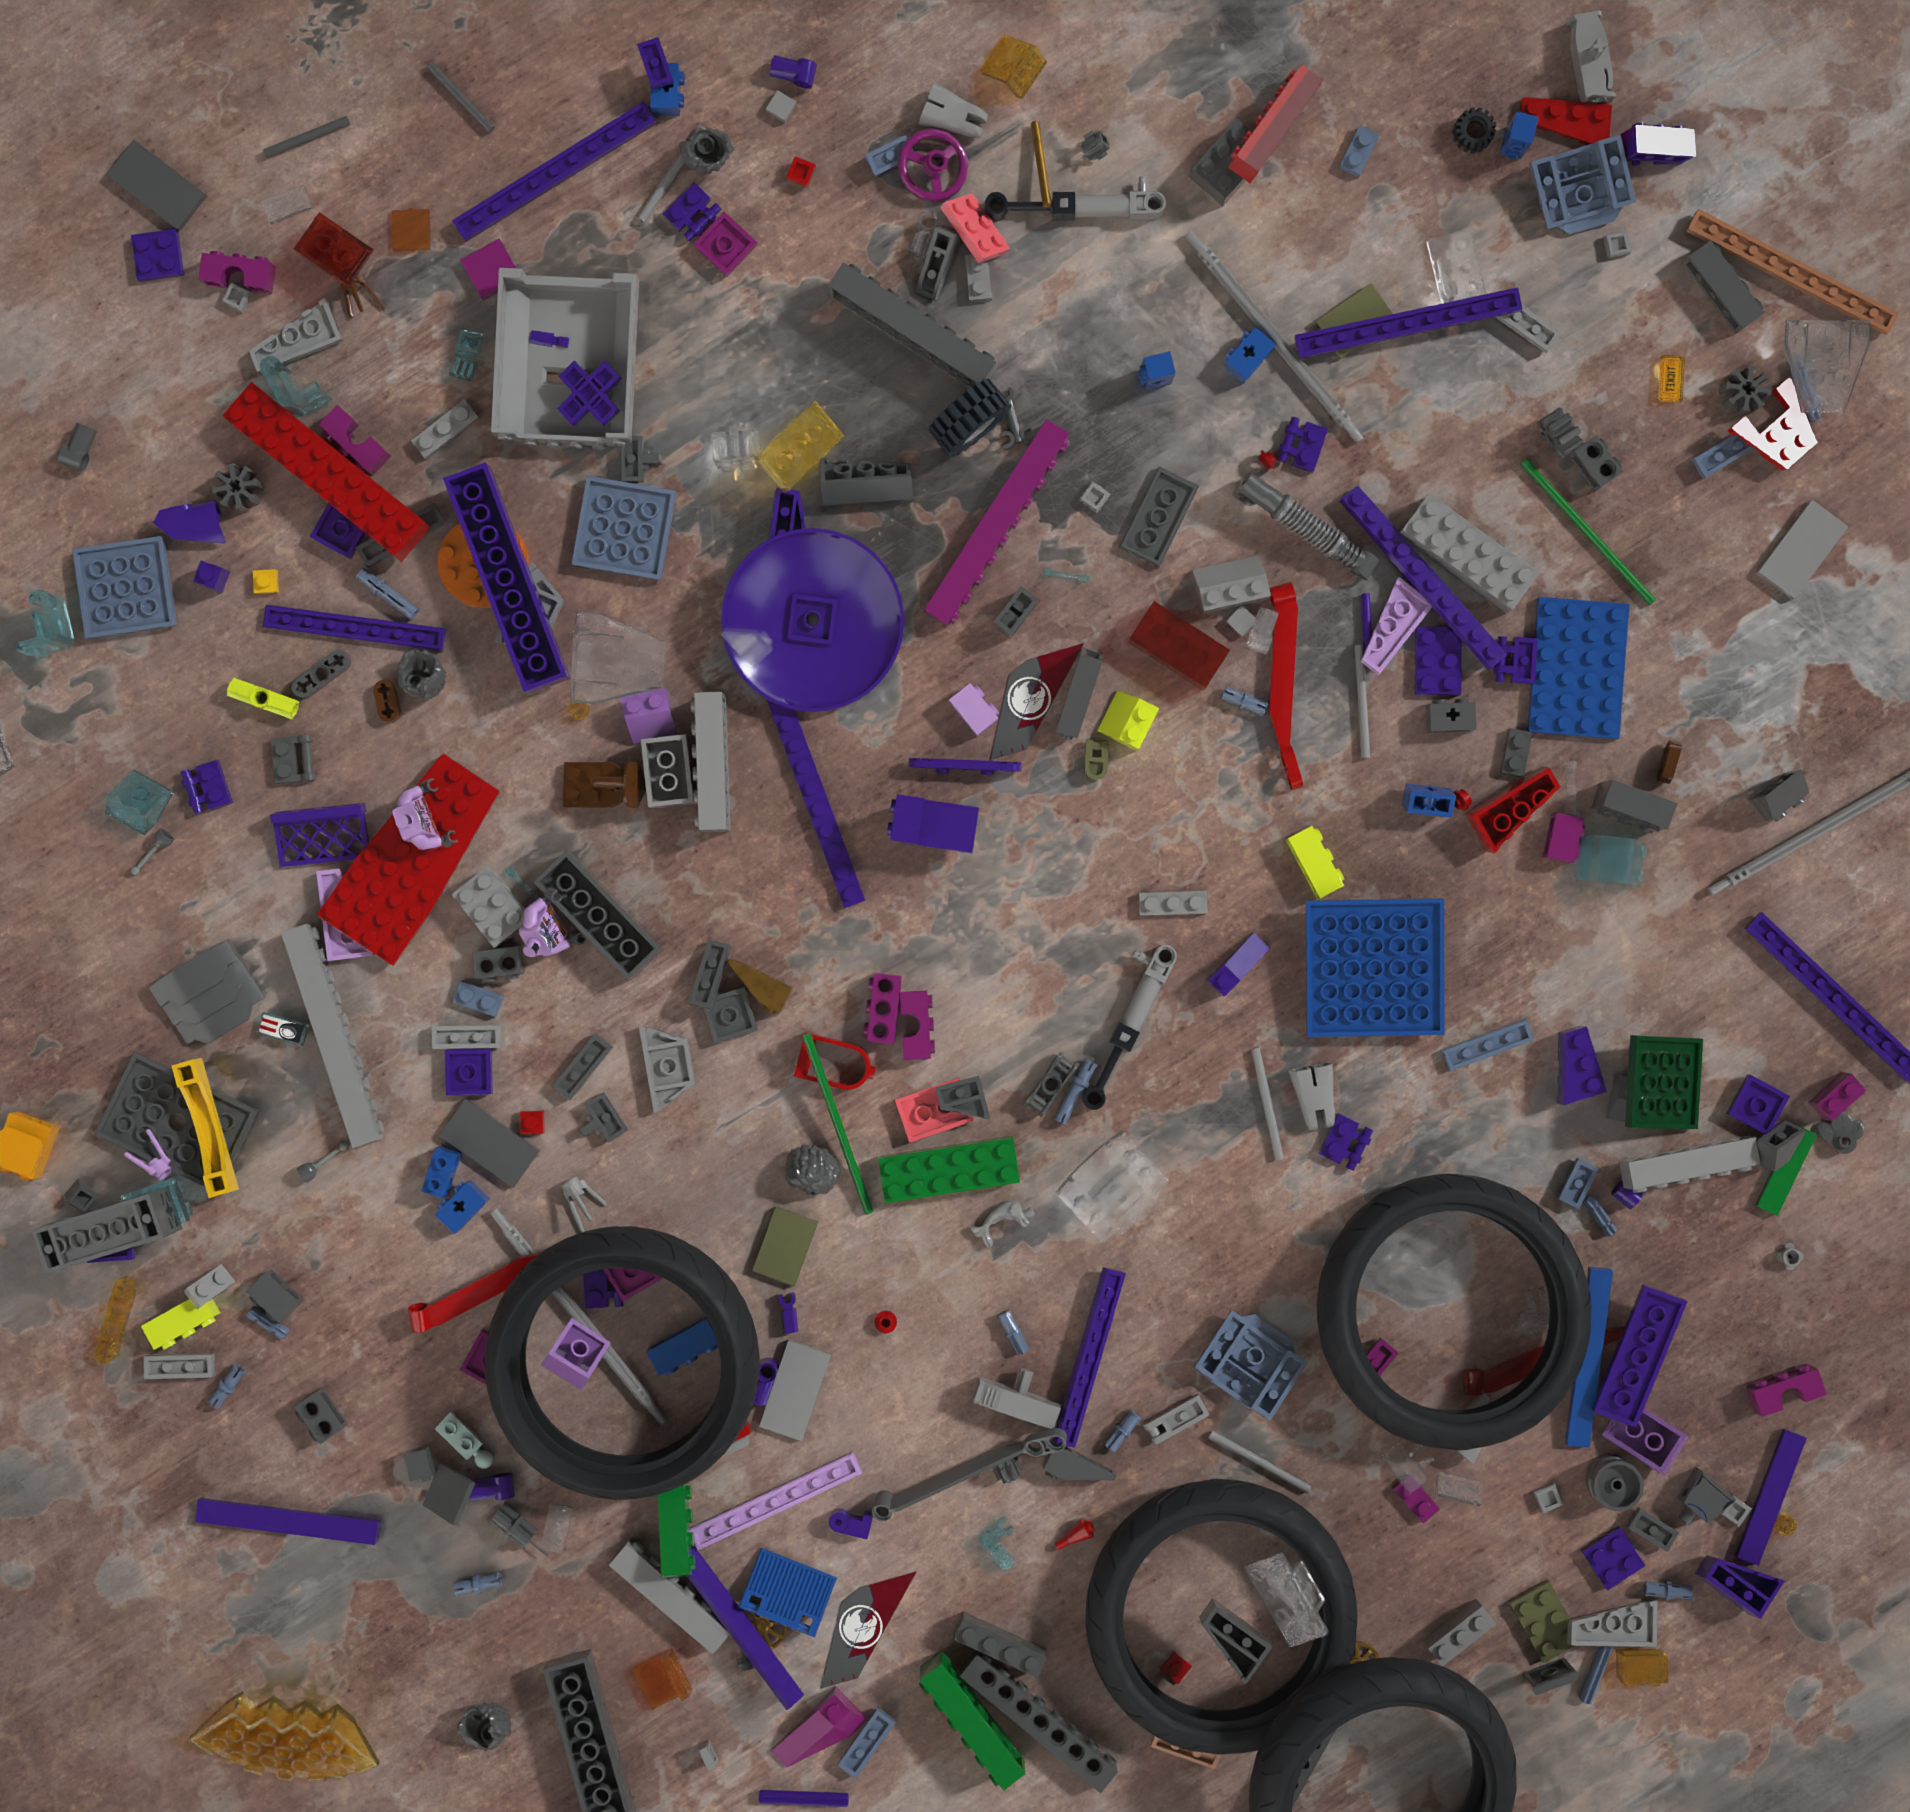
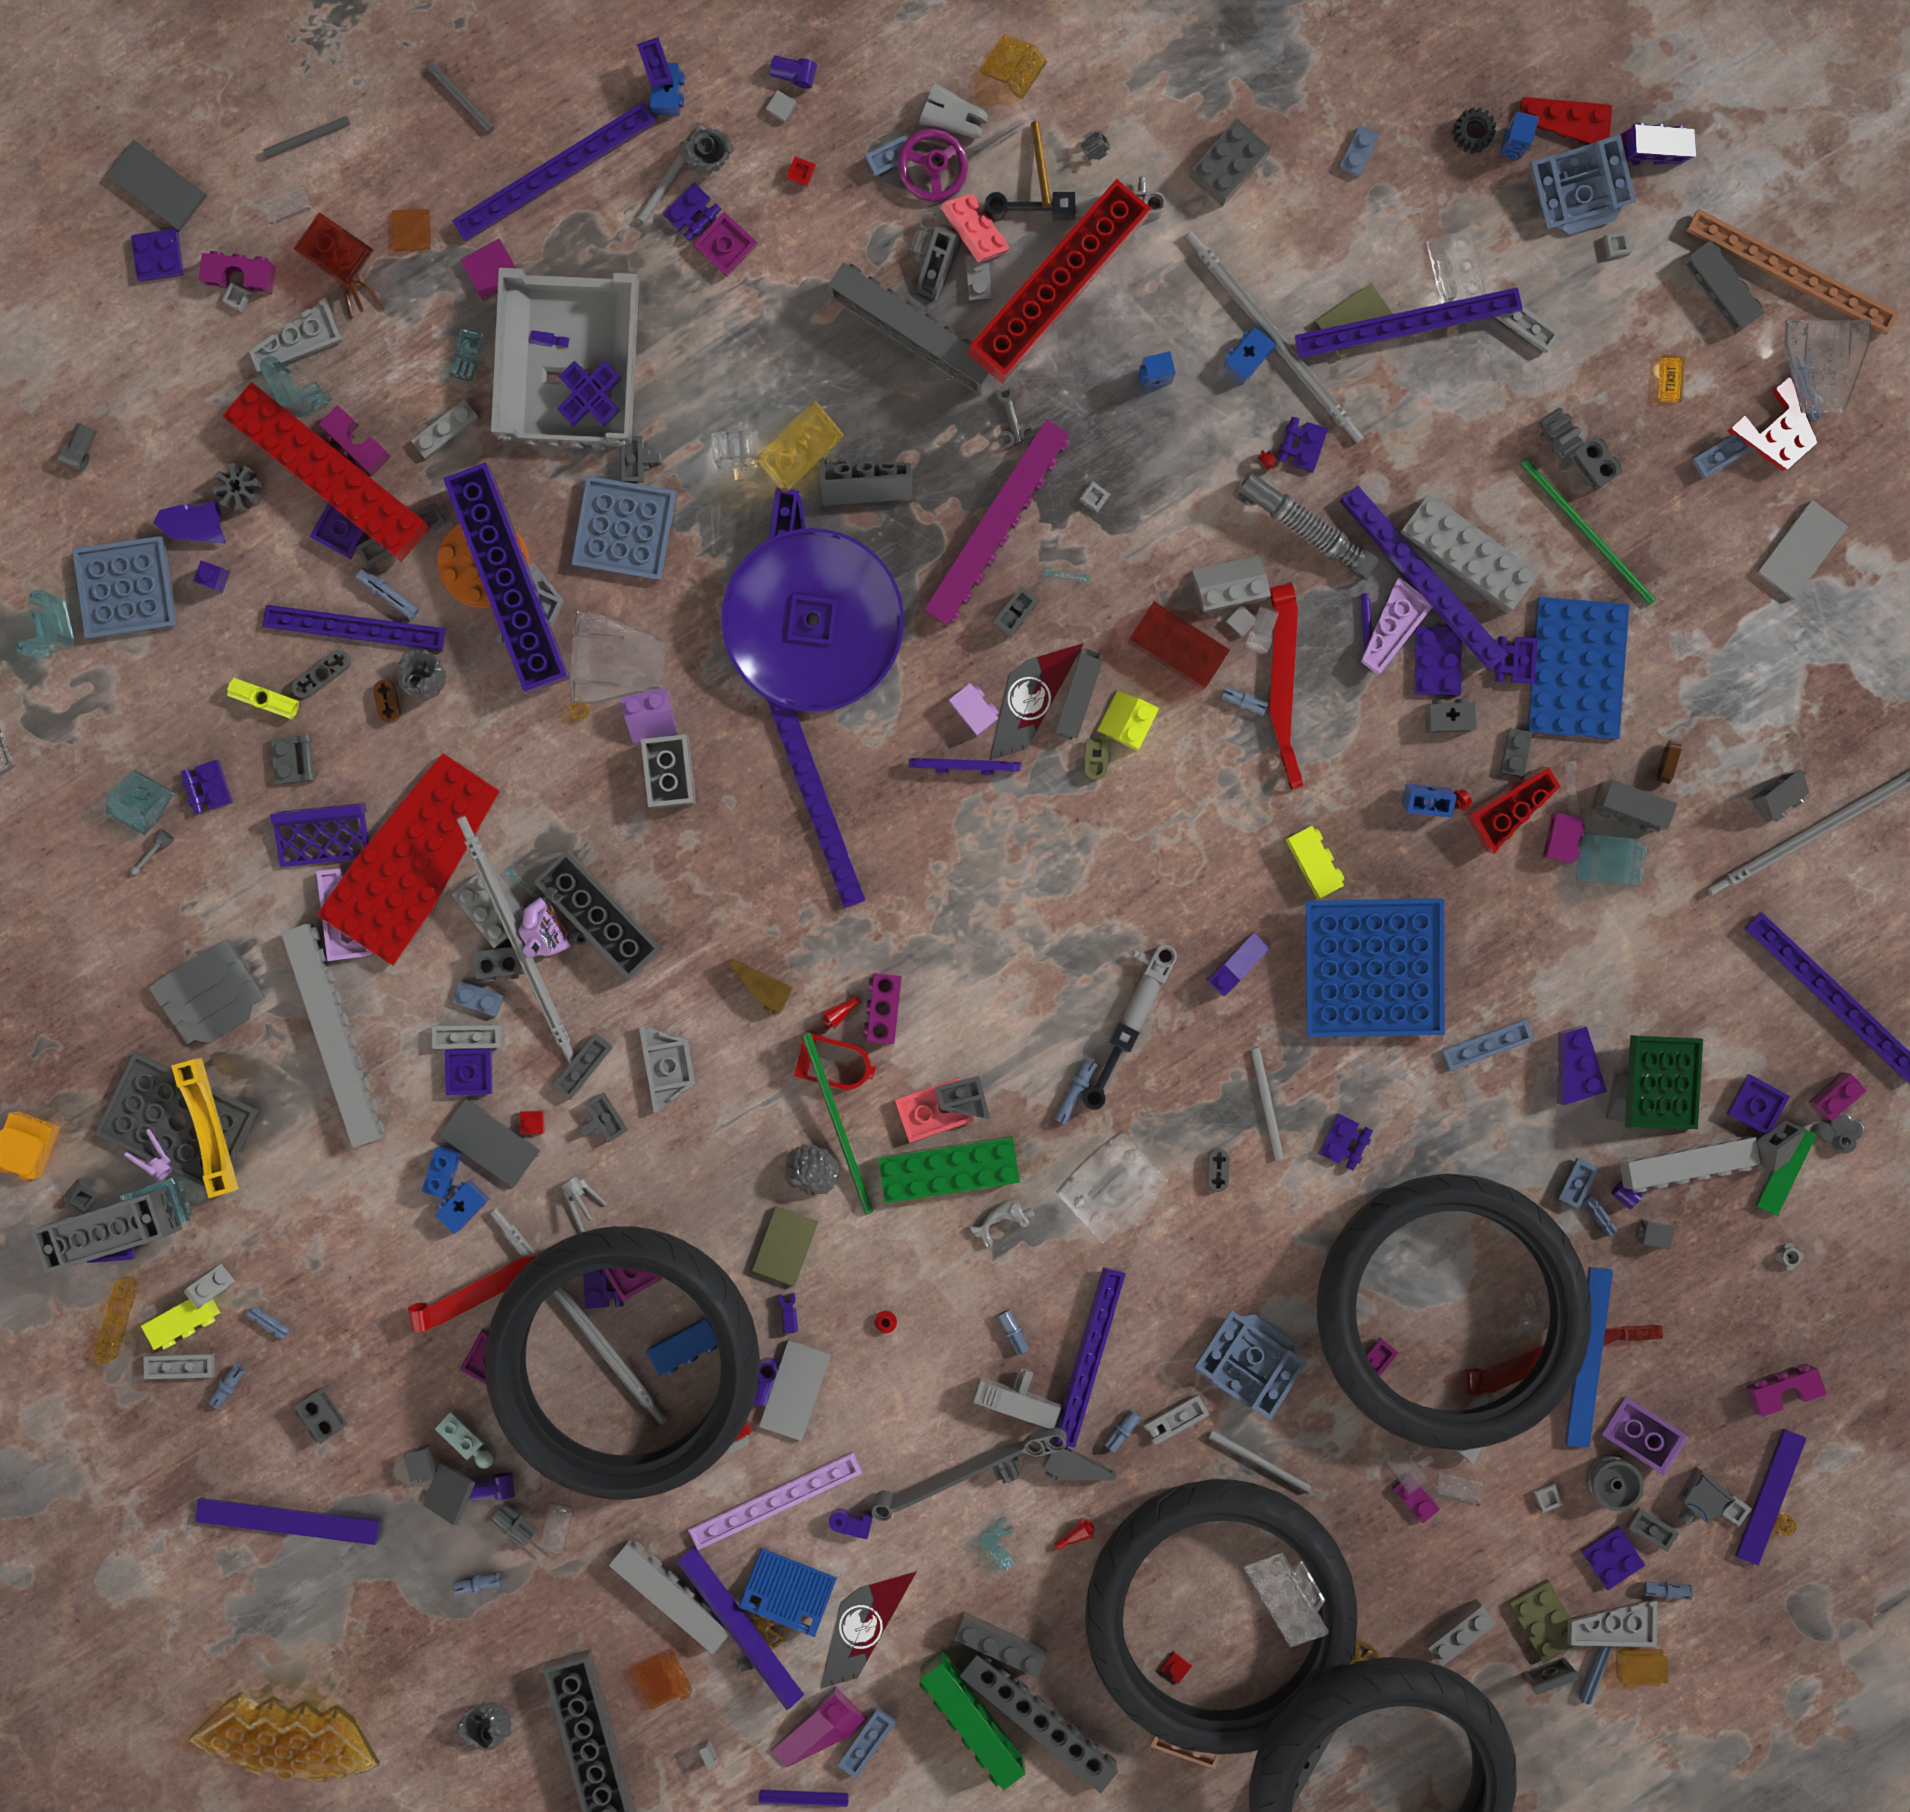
(265, 581): yellow plate -> none
(274, 1296): dark grey brick -> none
(283, 1028): slope -> none
(309, 1170): hinge -> none
(415, 819): lavender torso -> none
(512, 931): none -> light grey axle
(576, 1354): medium lavender slope -> none
(594, 785): reddish brown plate -> none
(675, 1532): green brick -> none
(709, 975): dark grey plate -> none
(712, 762): light grey brick -> none
(731, 1016): dark grey plate -> none
(749, 644): clear slope -> none
(833, 1016): none -> red cone
(919, 1045): magenta arch -> none
(933, 824): dark purple brick -> none
(969, 417): black wheel -> none
(1057, 1072): dark grey piece -> none
(1059, 281): none -> red brick
(1158, 517): dark grey tile -> none
(1173, 903): light grey plate -> none
(1212, 1170): none -> dark grey beam
(1236, 1639): dark grey wedge -> none
(1275, 124): brick -> none
(1315, 1092): light grey piece -> none
(1362, 702): light grey piece -> none
(1591, 58): light grey piece -> none
(1639, 1355): dark purple plate -> none
(1655, 1234): none -> dark grey brick
(1742, 1586): dark purple wedge -> none
(1745, 401): dark grey gear -> none

